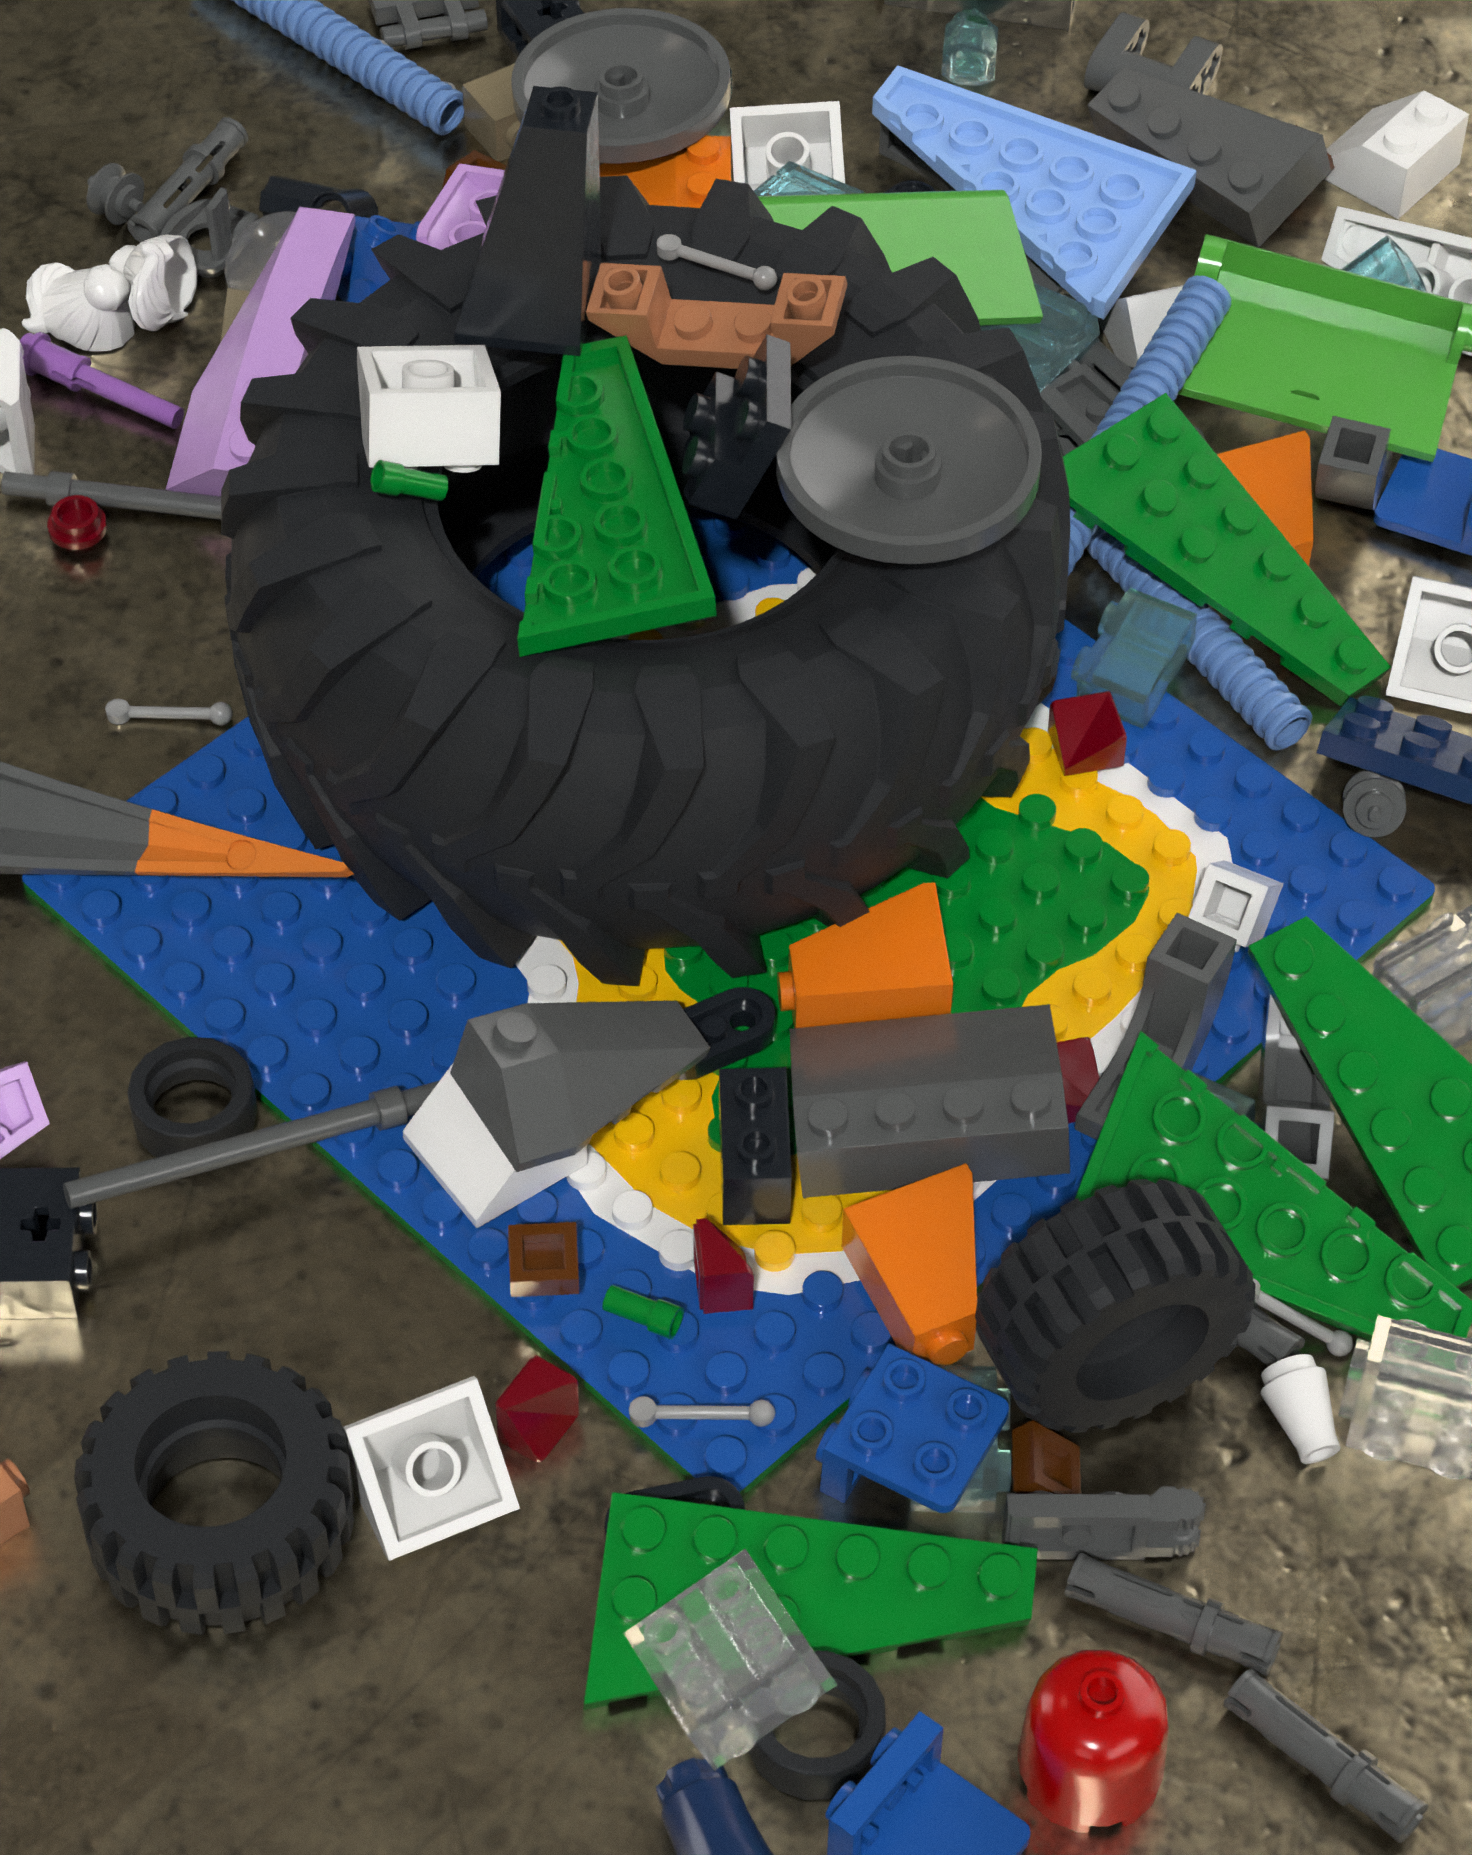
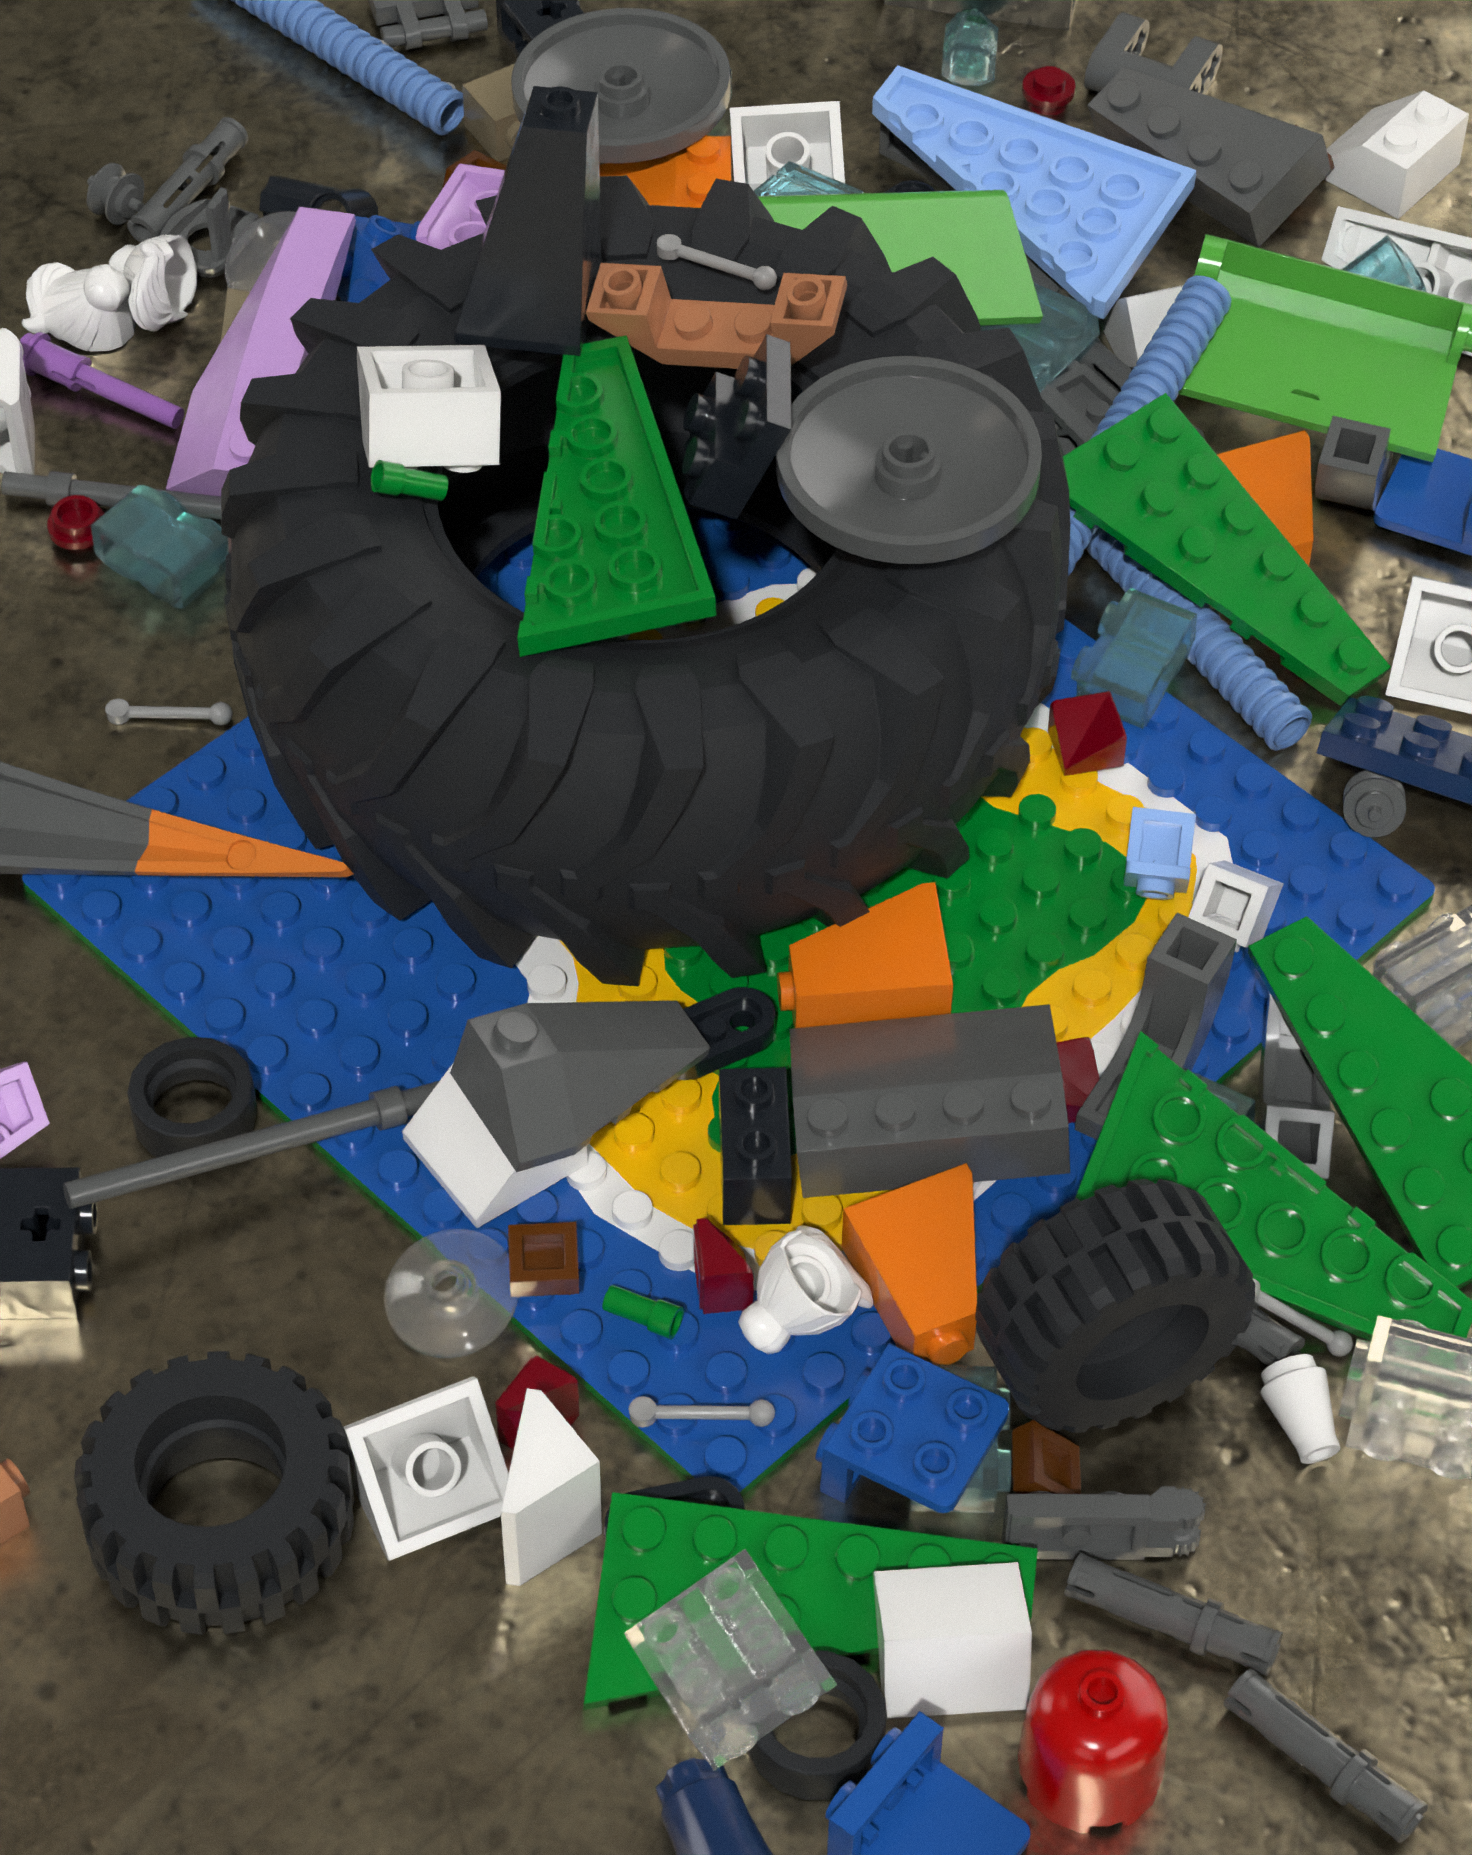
(161, 545): none -> clear light blue brick
(467, 1314): none -> clear dish
(549, 1493): none -> white slope
(802, 1290): none -> white hair
(953, 1640): none -> white slope
(1048, 90): none -> dark red plate
(1159, 852): none -> light blue bracket

